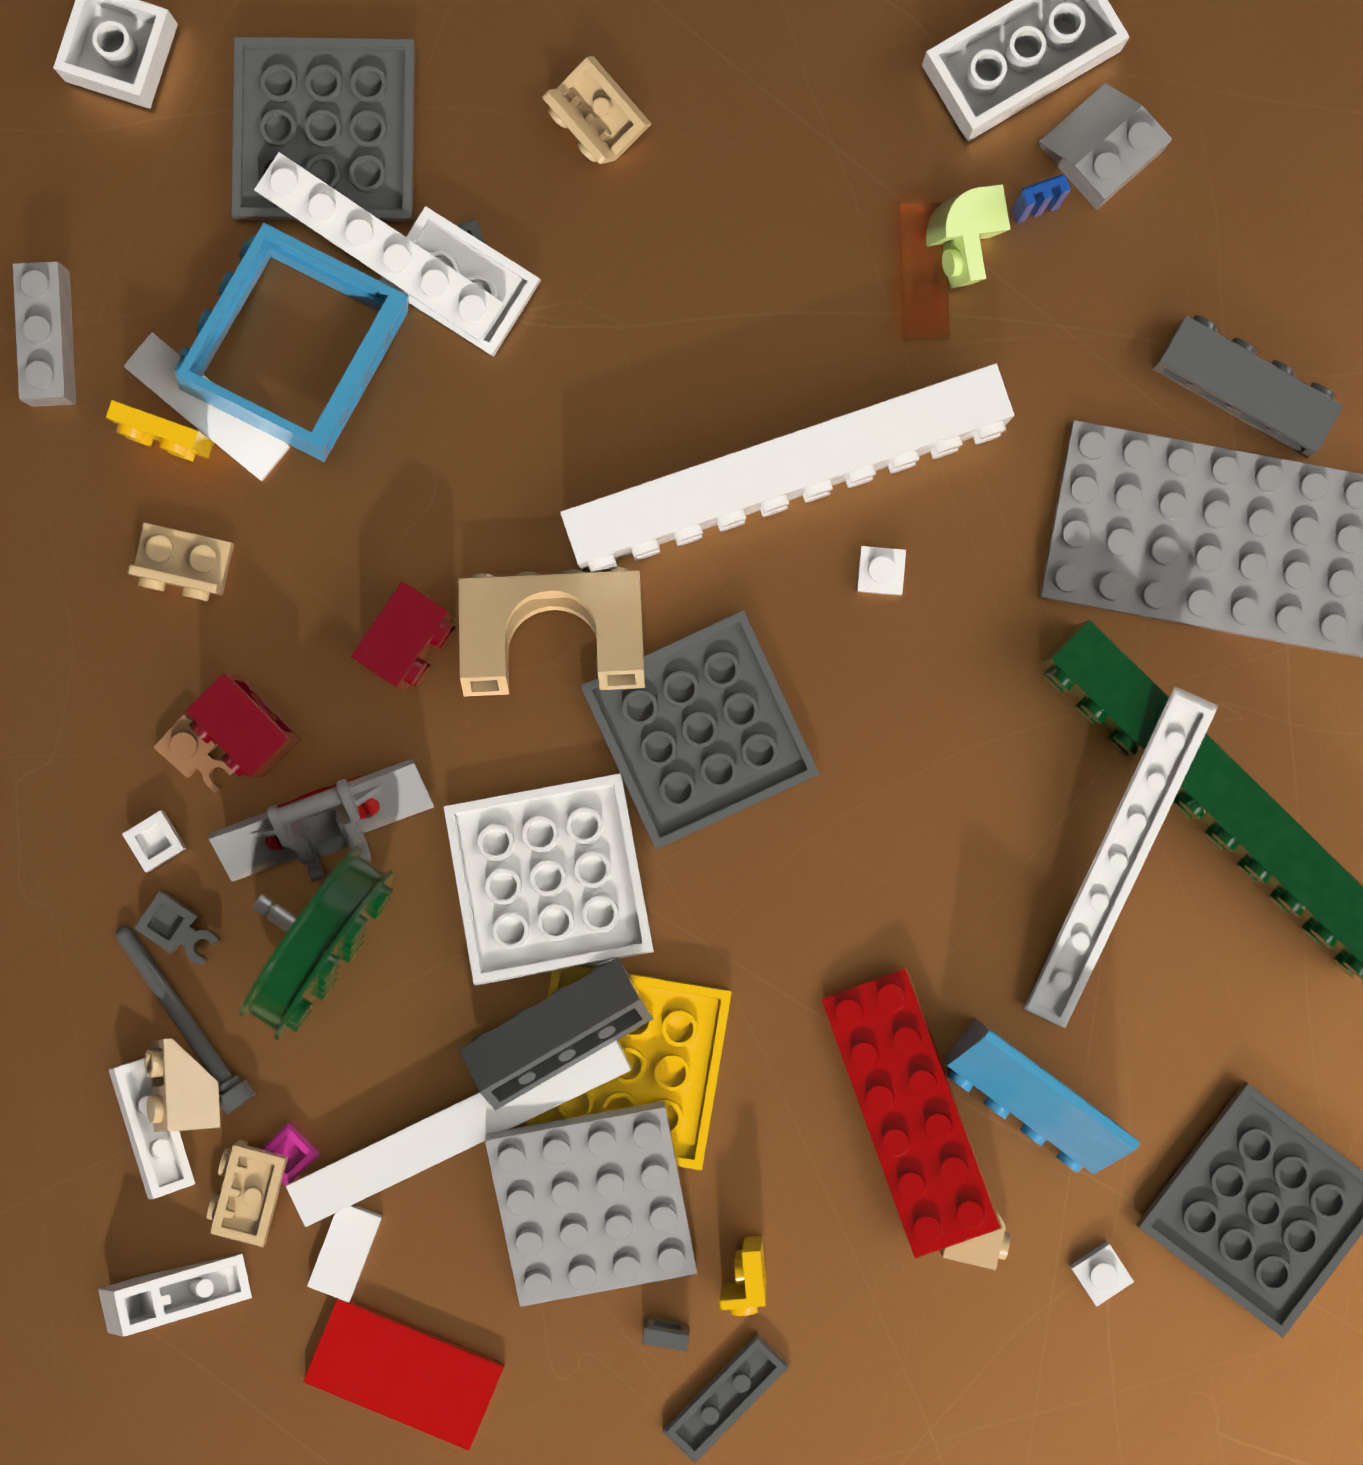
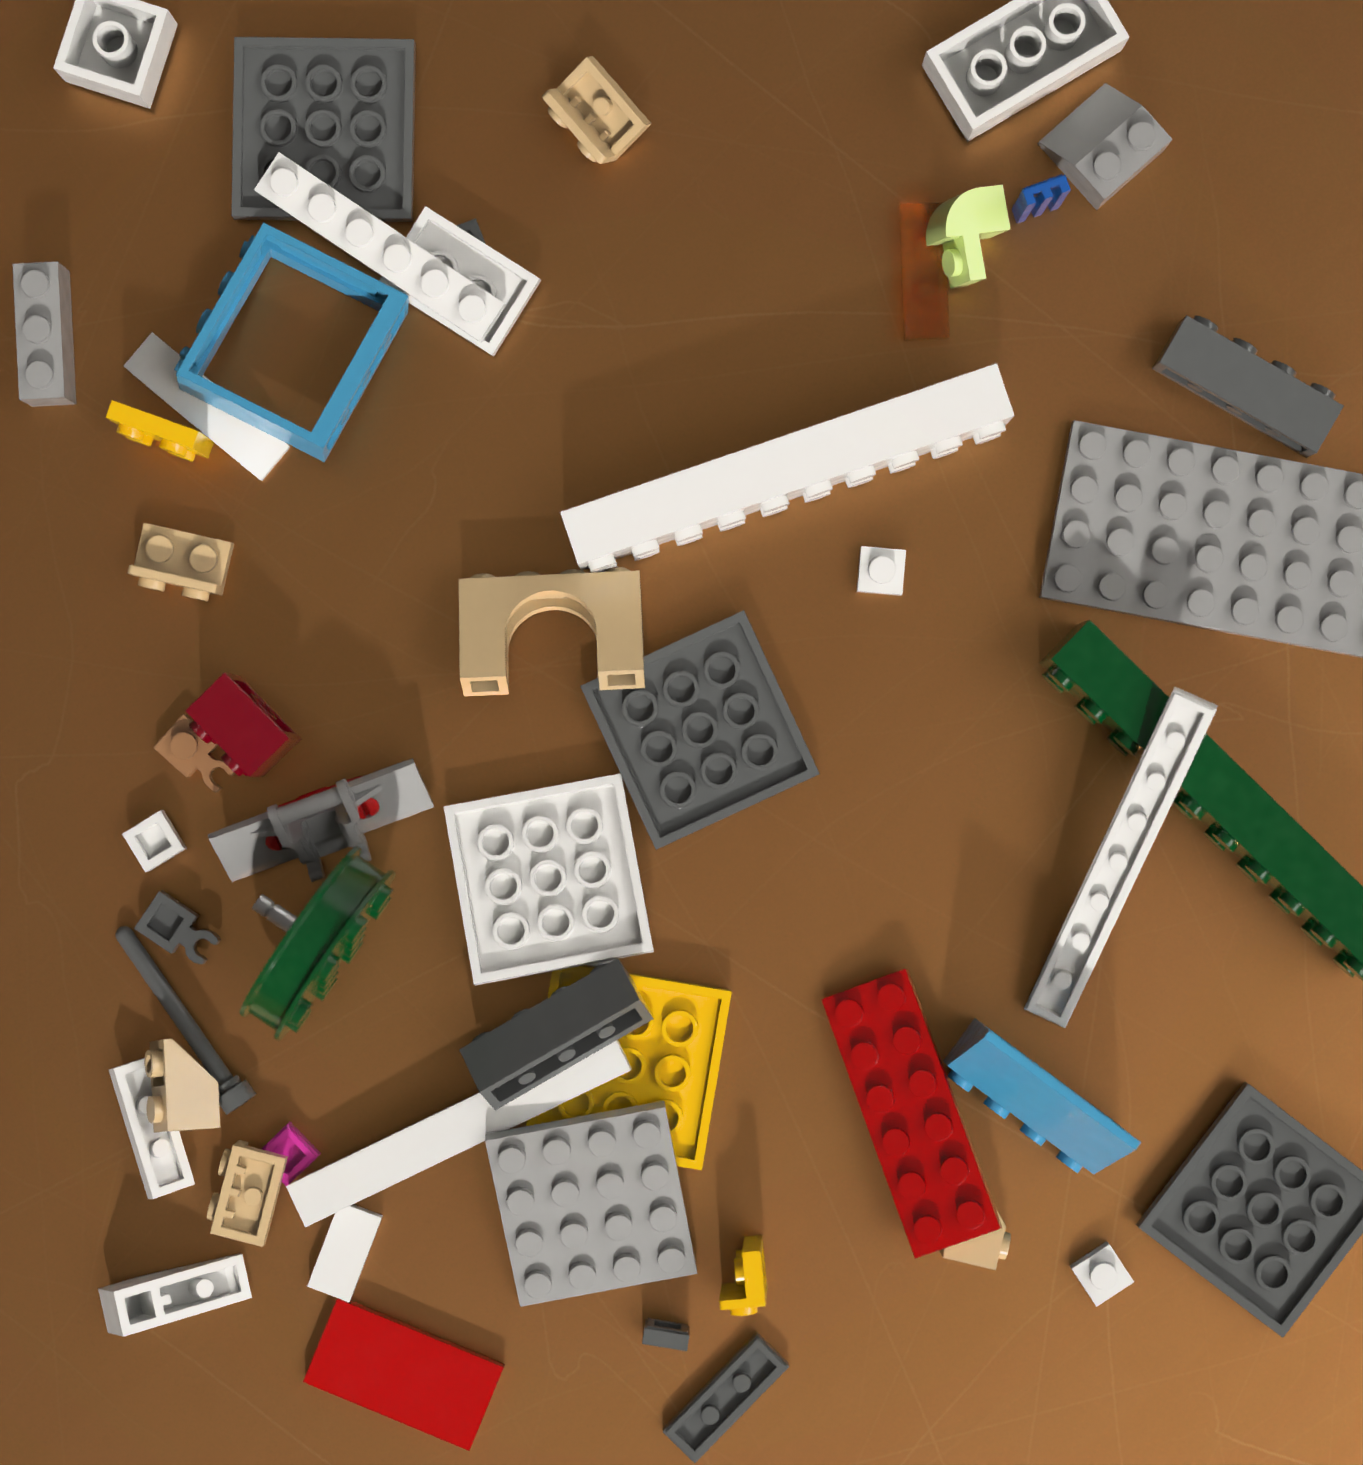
(405, 637): dark red brick -> none

